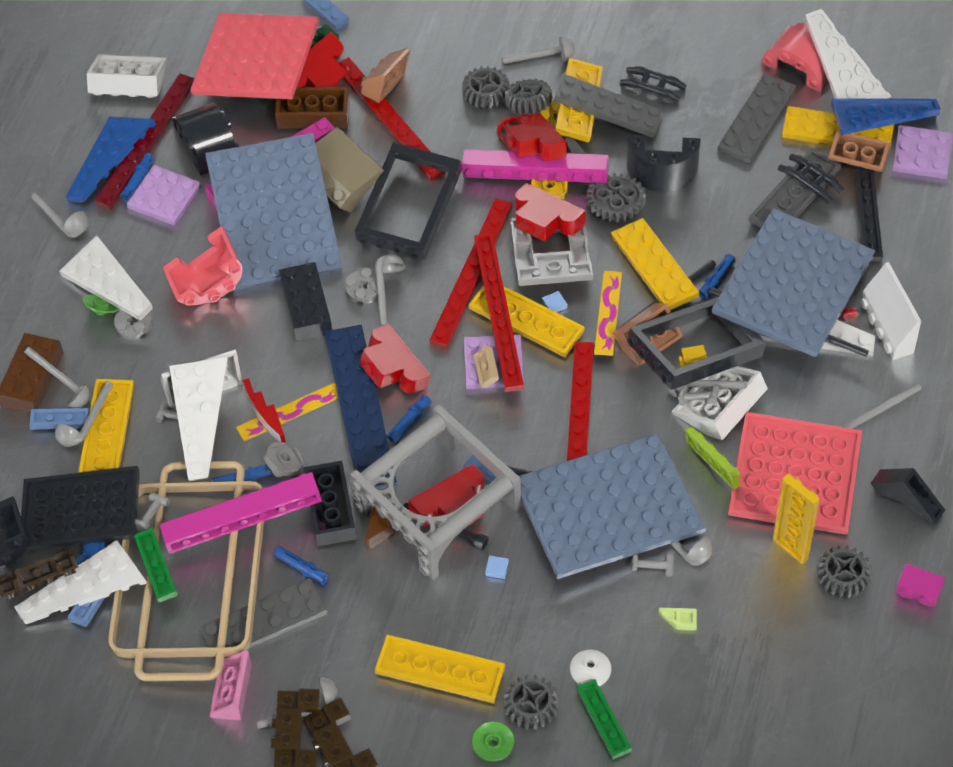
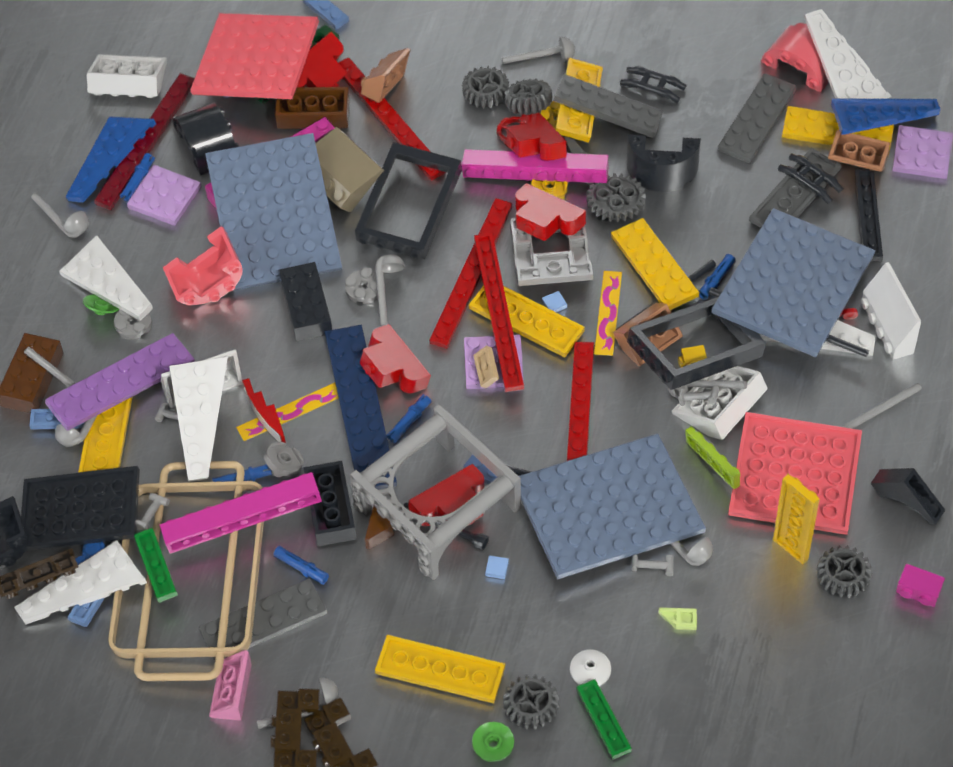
(117, 382): none -> medium lavender plate

